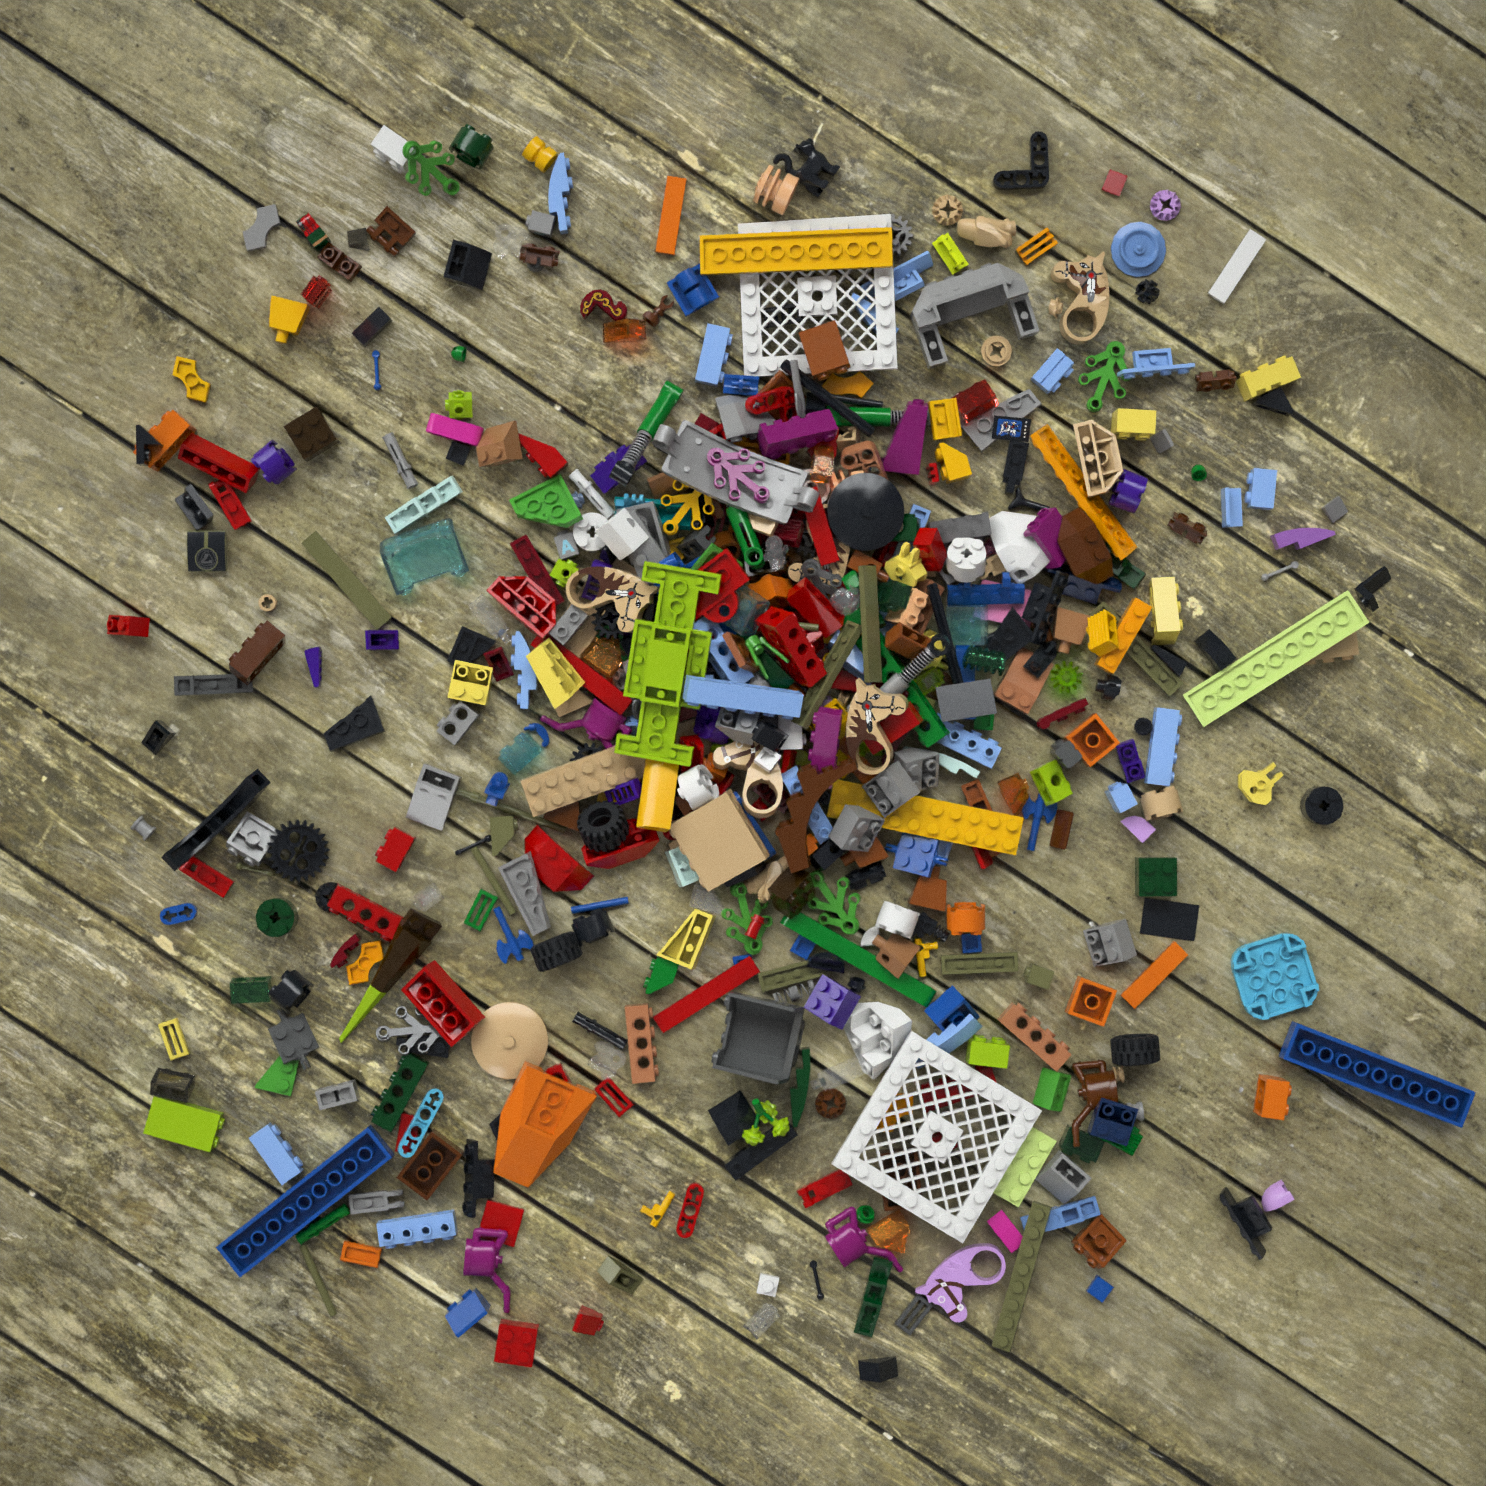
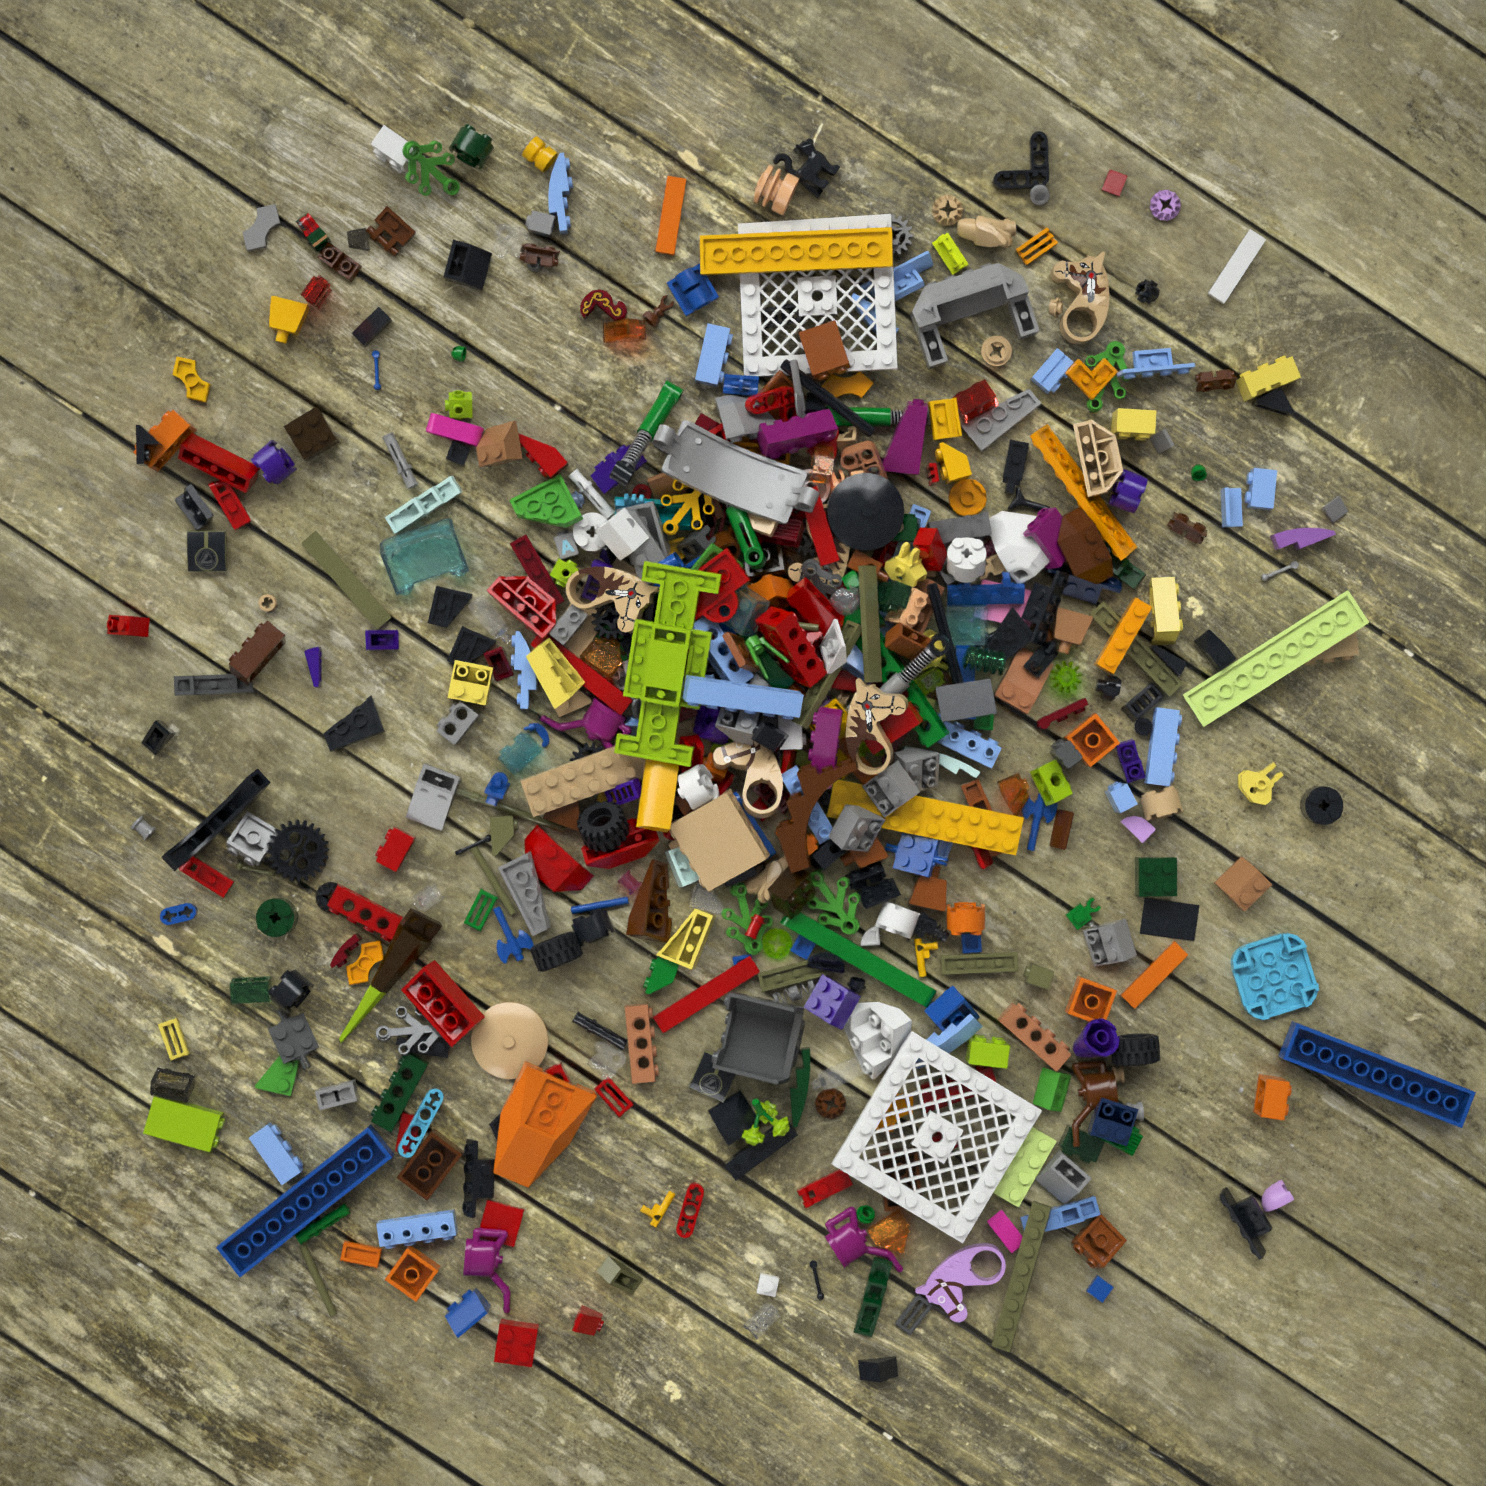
(373, 1201): light grey hinge -> none
(412, 1273): none -> orange brick
(447, 605): none -> black wing
(629, 882): none -> clear pink bush
(638, 490): none -> red wheel
(650, 910): none -> reddish brown wedge
(711, 1081): none -> black slope
(735, 473): plant -> none
(767, 759): white plate -> none
(771, 935): none -> clear neon green gear
(775, 552): clear hips -> none
(833, 648): none -> white slope
(859, 401): black bar -> none
(879, 893): none -> black hinge
(895, 953): medium nougat torso -> none
(967, 497): none -> light orange tile
(1011, 428): black sticker -> none
(1039, 194): none -> light grey tile
(1081, 915): none -> green plate
(1091, 381): none -> light orange tile
(1096, 1039): none -> dark purple cone
(1102, 633): yellow brick -> none
(1131, 713): none -> black slope
(1138, 249): medium blue piece -> none
(1243, 883): none -> medium nougat slope
(1369, 586): black bracket -> none

